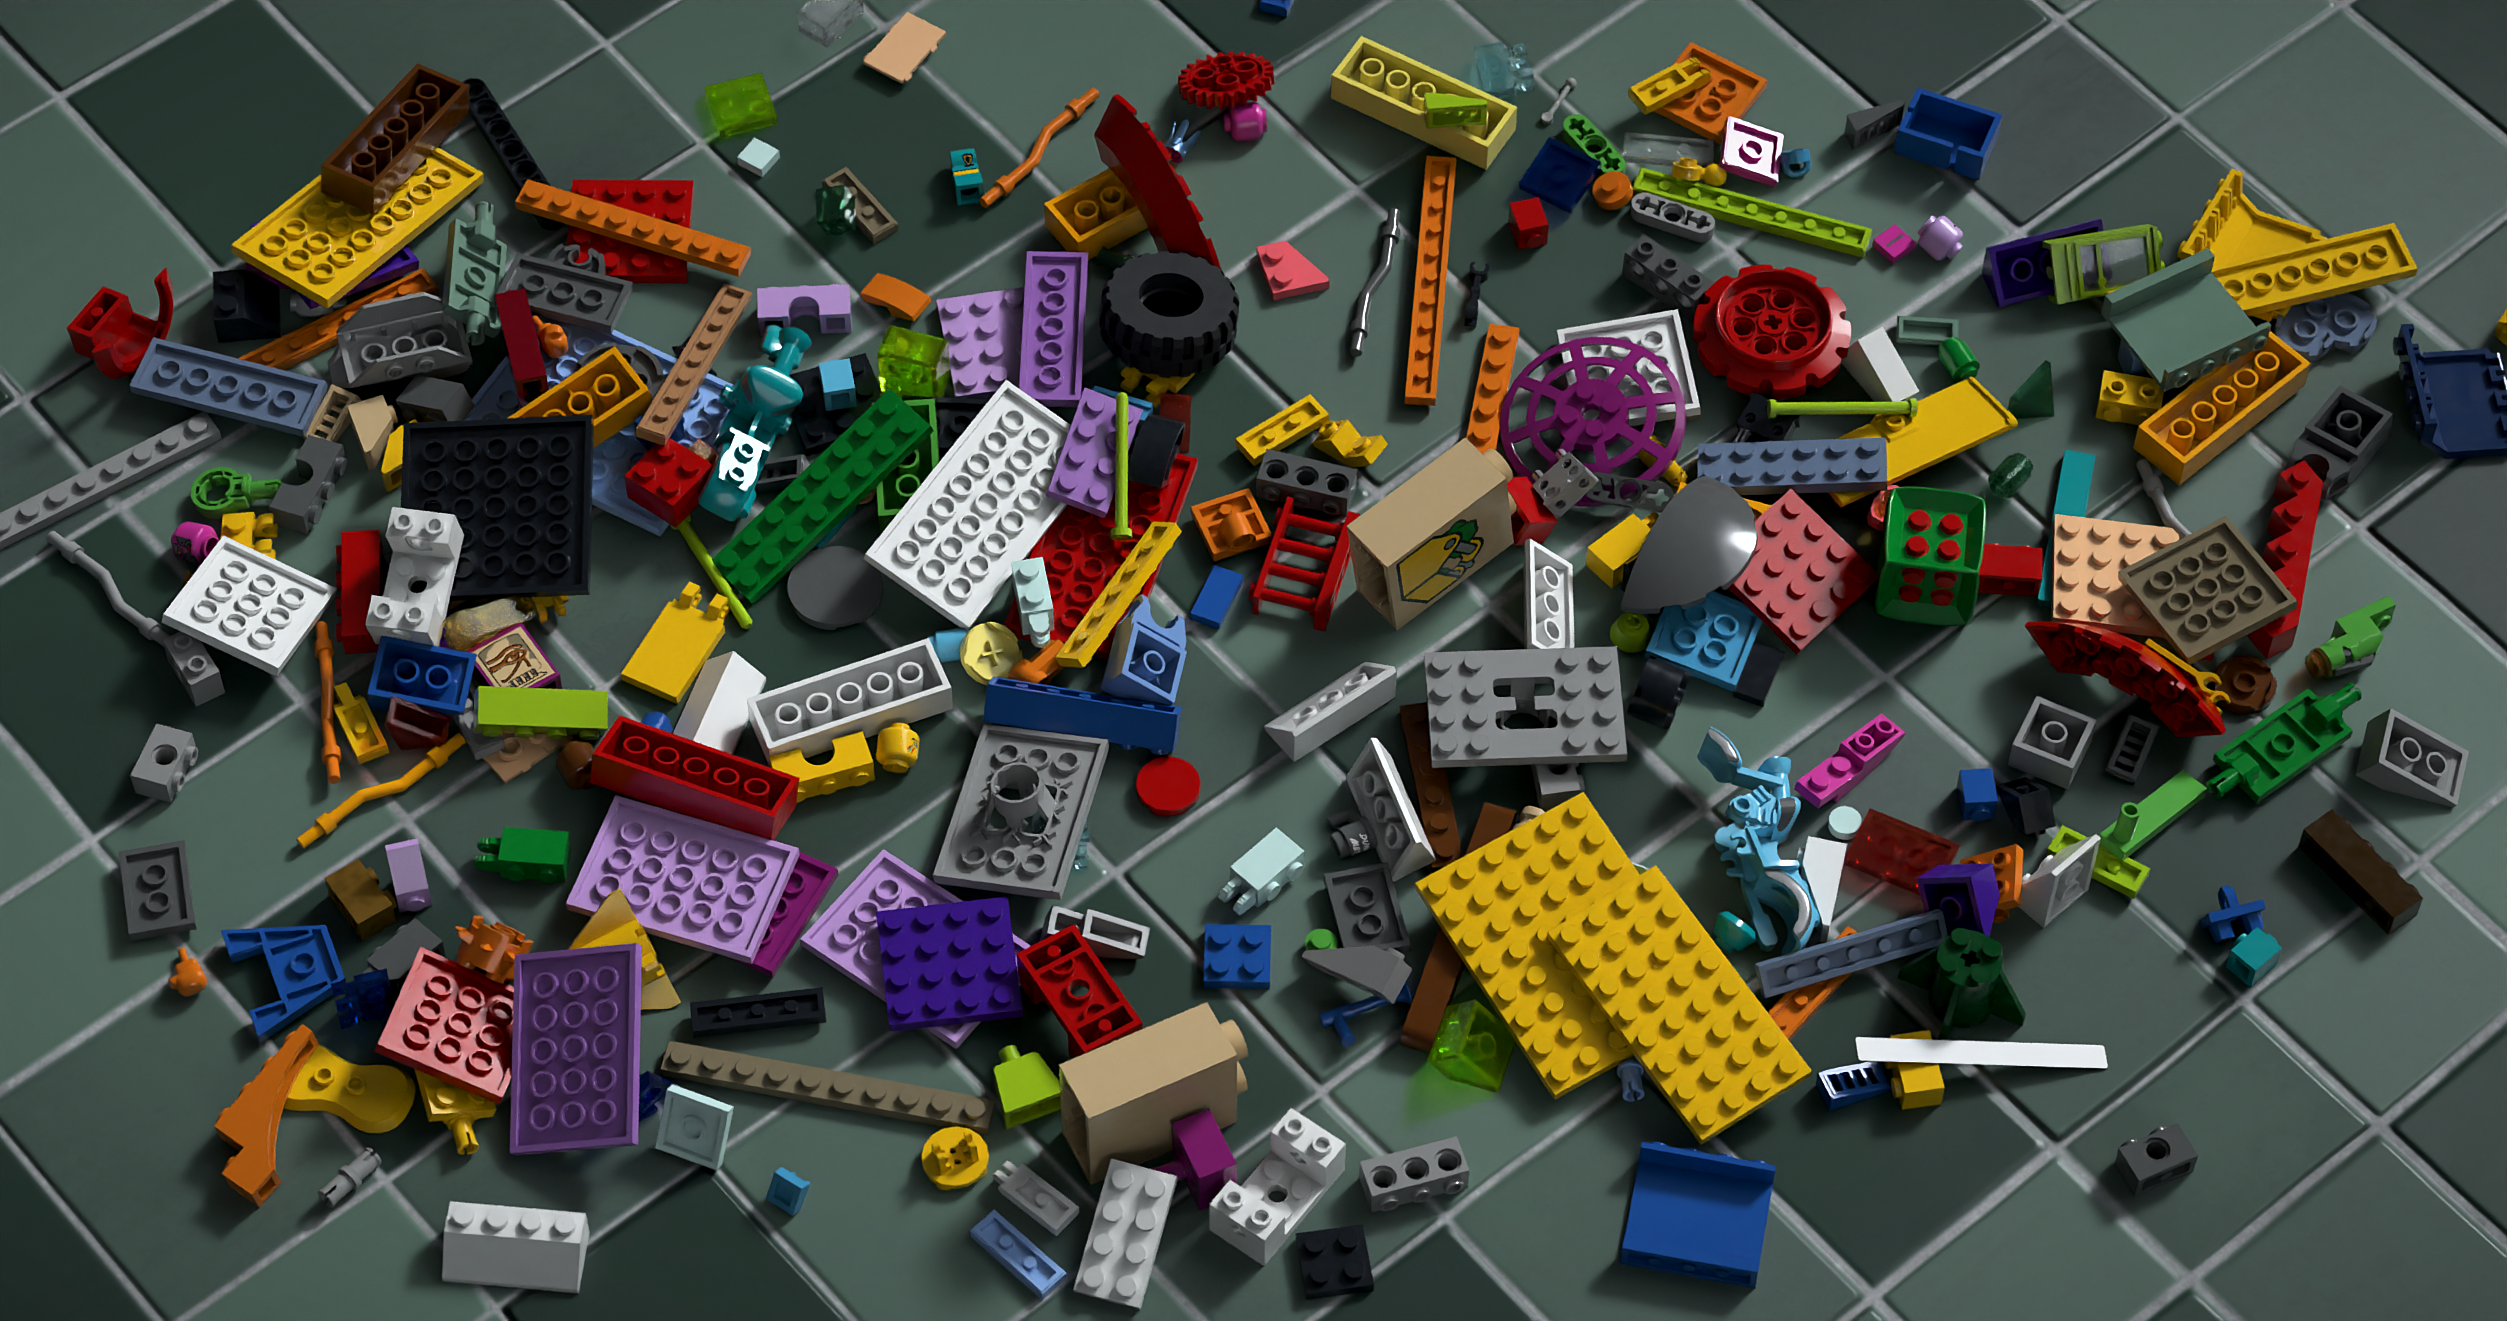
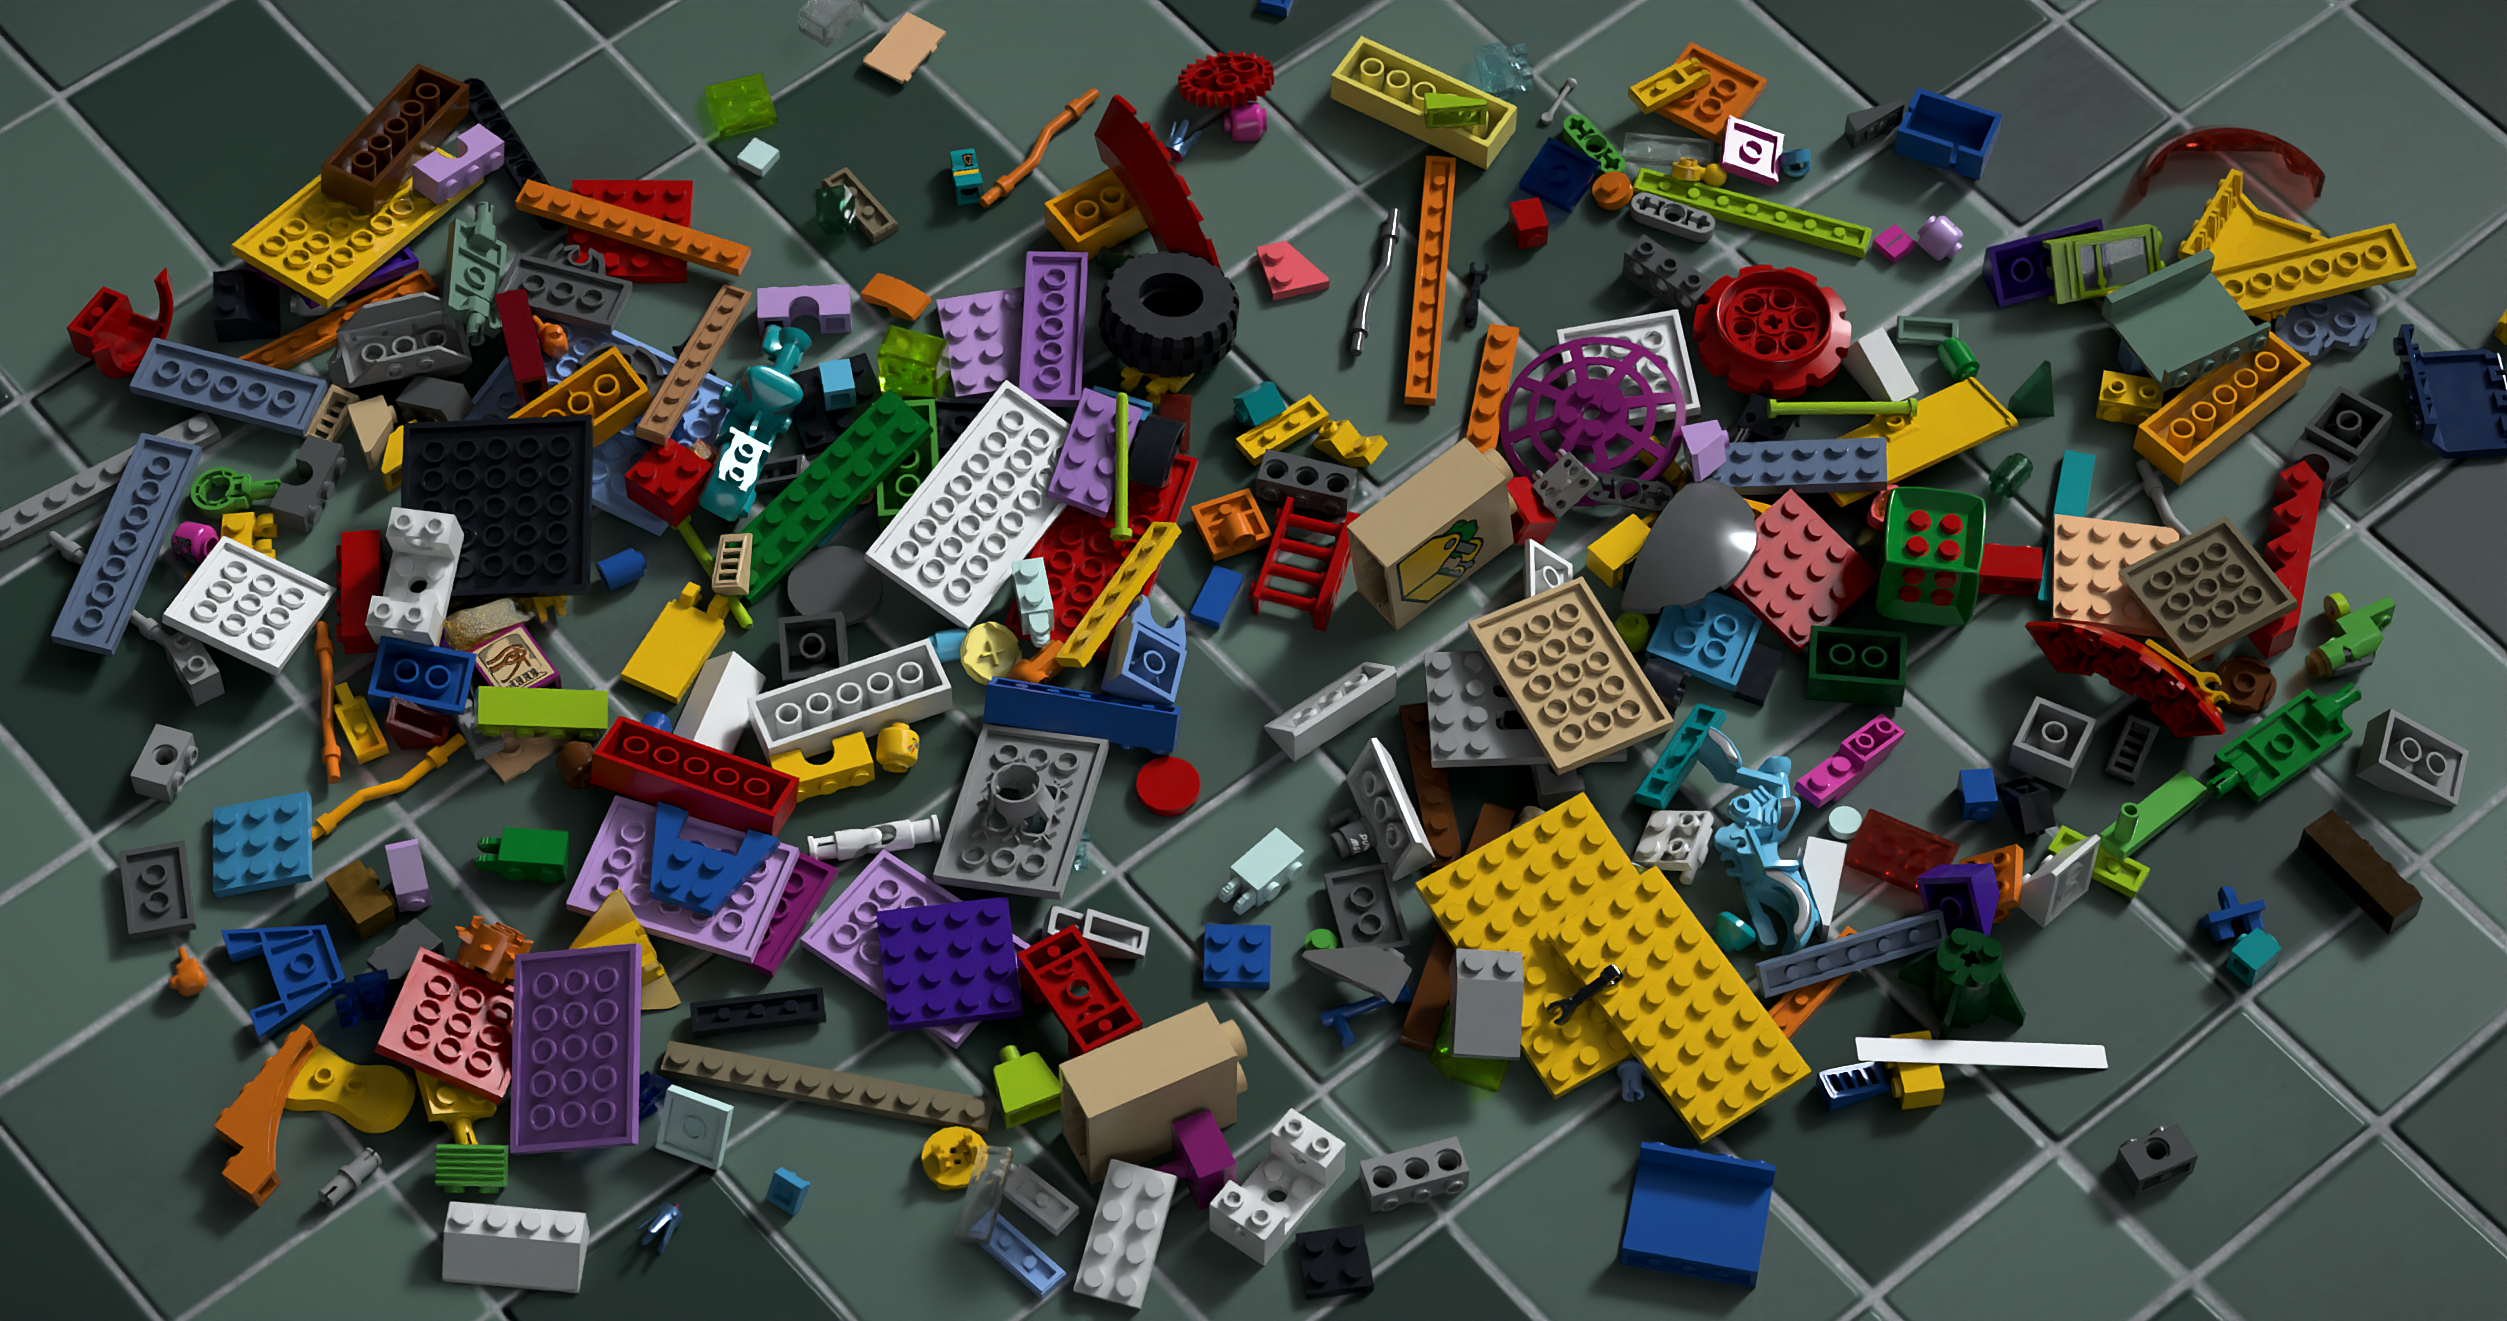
(126, 544): none -> sand blue plate
(262, 844): none -> dark azure plate
(443, 177): none -> lavender arch
(471, 1166): none -> bright green brick
(621, 569): none -> blue brick
(666, 1217): none -> flat silver piece
(698, 875): none -> blue wing
(740, 584): none -> tan slope
(812, 644): none -> dark grey slope
(858, 842): none -> white piece
(984, 1194): none -> clear tile
(1258, 404): none -> teal brick
(1486, 1003): none -> light grey slope
(1570, 675): none -> tan plate
(1608, 977): none -> black piece
(1675, 842): none -> white plate
(1678, 757): none -> teal plate
(1704, 447): none -> lavender slope
(1856, 666): none -> dark green brick
(2229, 139): none -> clear red windscreen
(2335, 606): none -> lime tile

